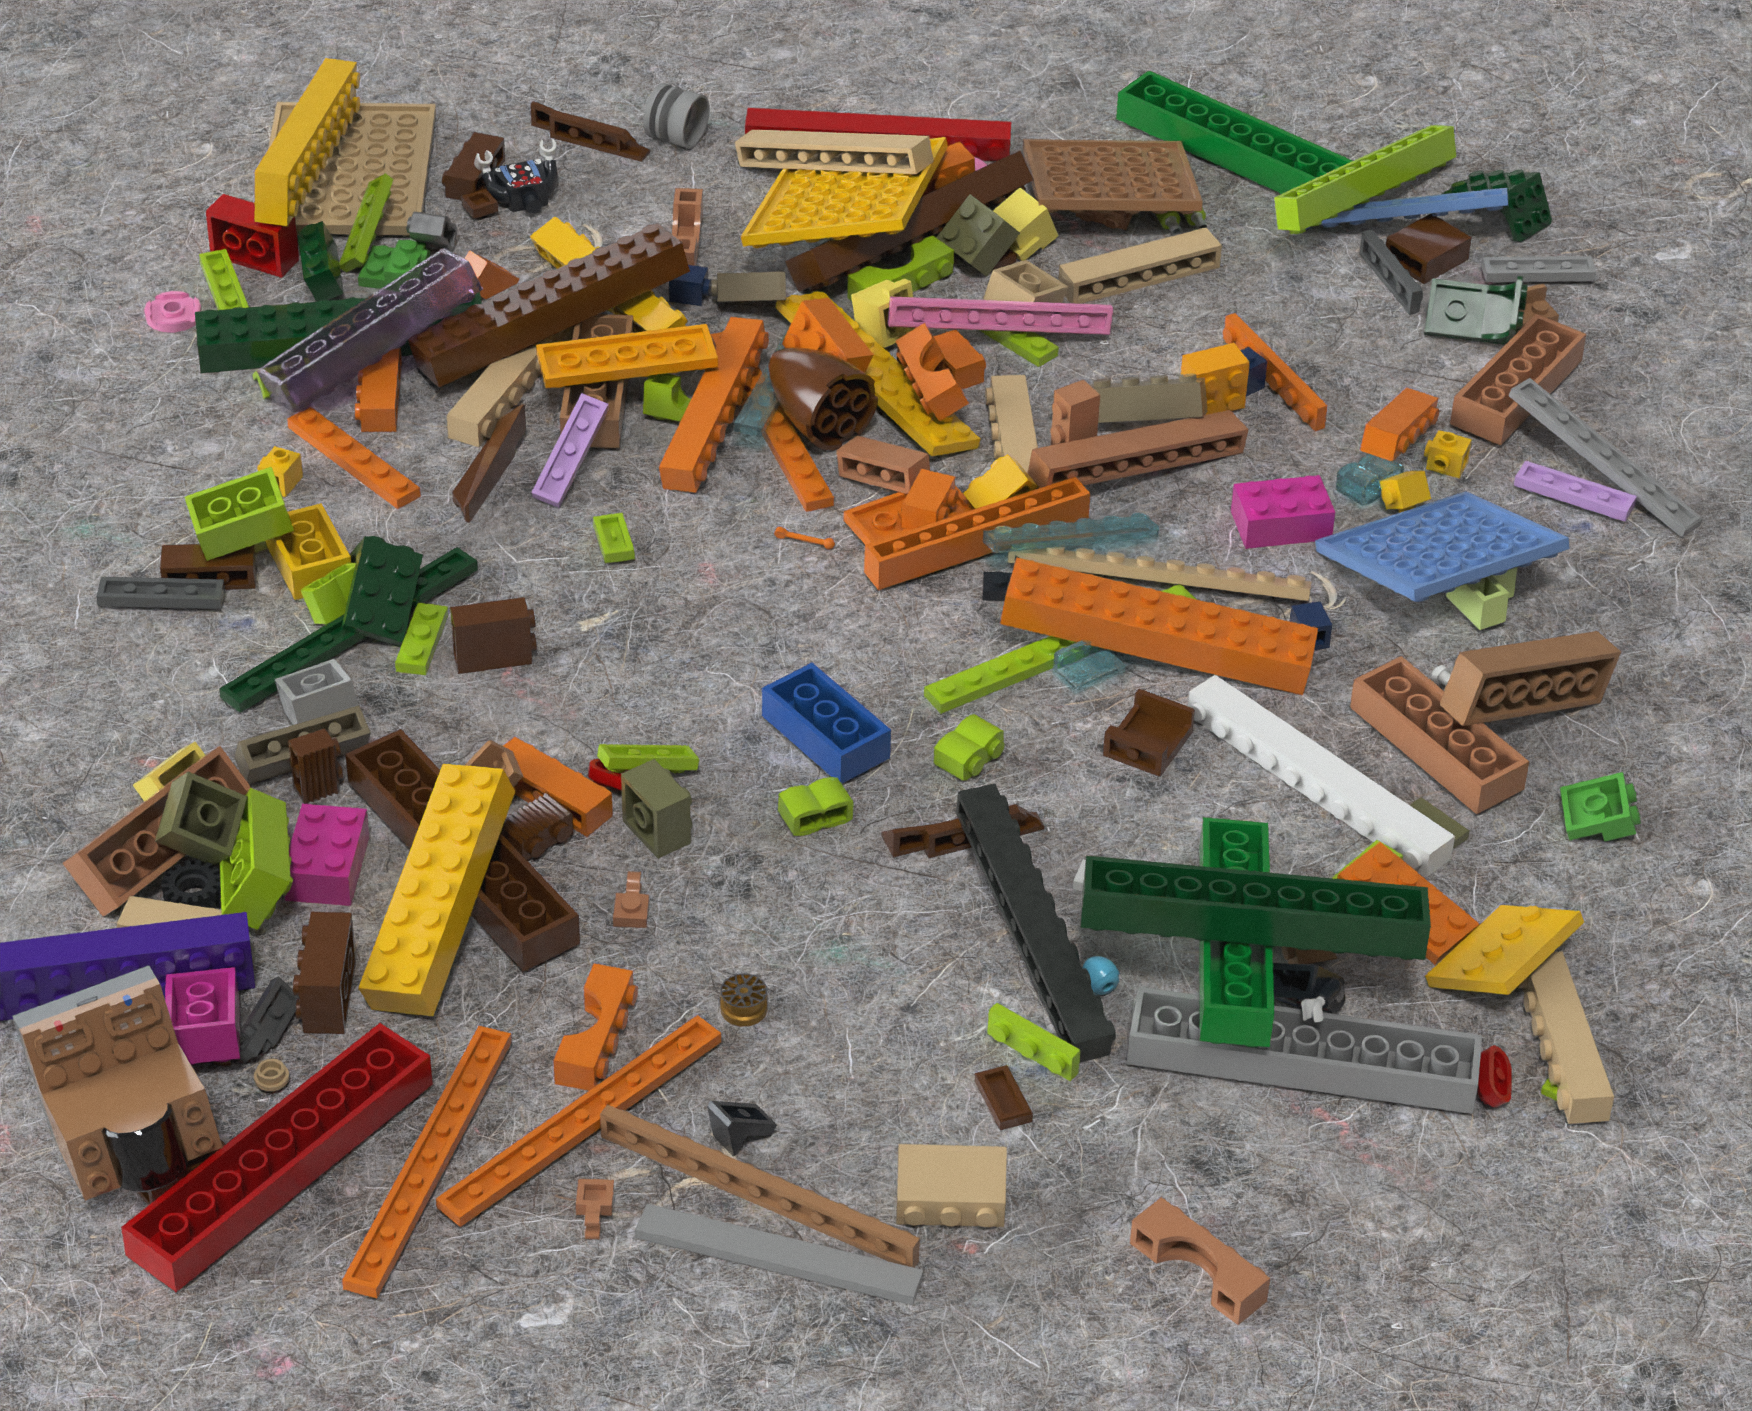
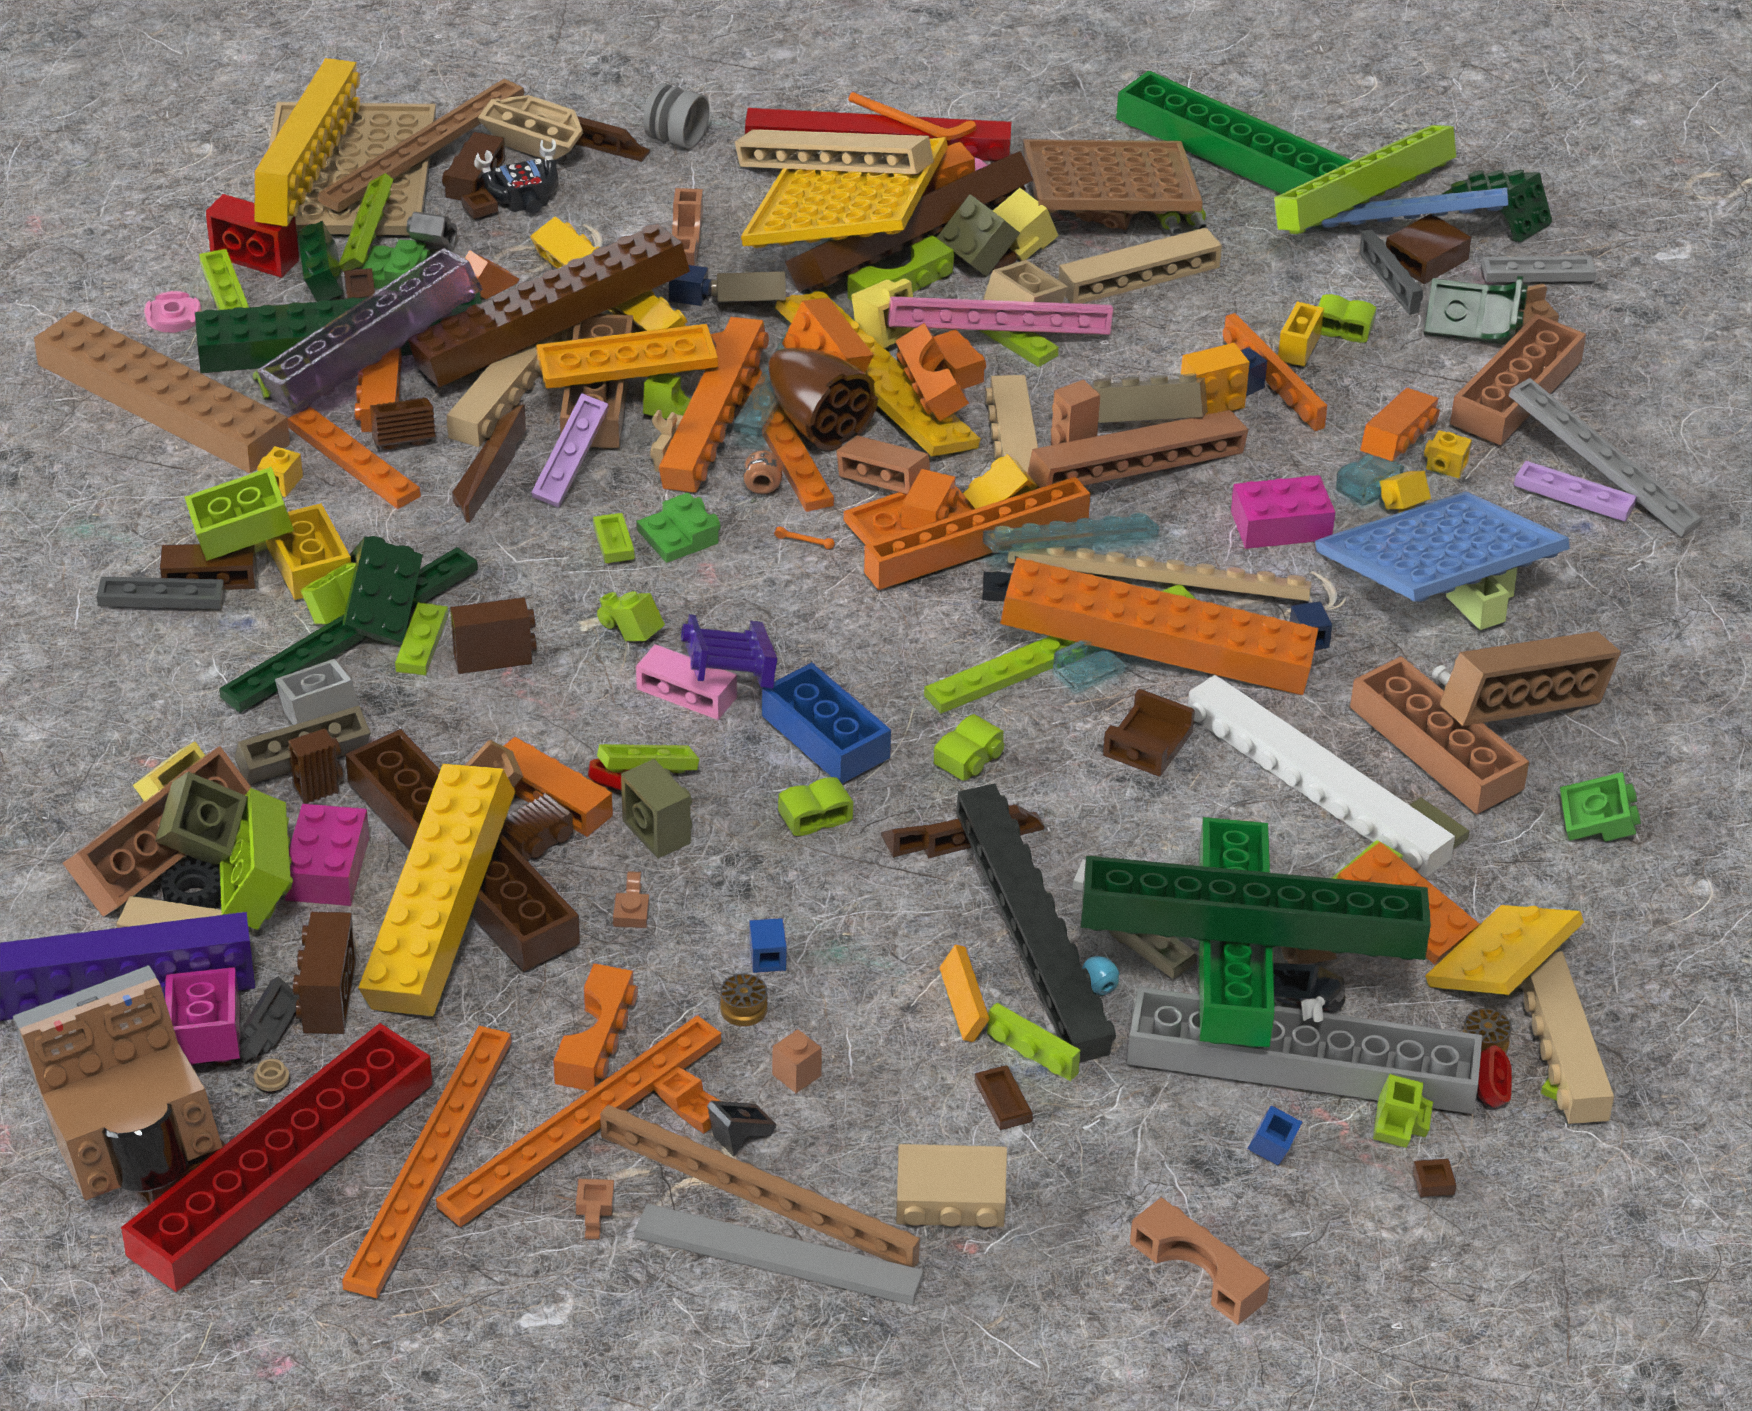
(161, 390): none -> medium nougat brick
(359, 283): none -> reddish brown plate
(402, 423): none -> reddish brown brick
(416, 147): none -> medium nougat plate
(528, 120): none -> tan wedge
(633, 613): none -> lime brick
(667, 429): none -> tan plate
(670, 678): none -> bright pink brick
(680, 528): none -> bright green plate
(686, 1097): none -> orange slope
(730, 650): none -> dark purple fence
(762, 472): none -> nougat head
(767, 945): none -> blue brick
(796, 1061): none -> nougat brick
(950, 134): none -> orange piece
(964, 993): none -> light orange tile
(1164, 953): none -> dark tan hinge
(1274, 1135): none -> blue brick
(1300, 333): none -> yellow brick
(1347, 318): none -> lime brick
(1401, 1111): none -> lime brick
(1434, 1177): none -> reddish brown plate
(1489, 1025): none -> wheel

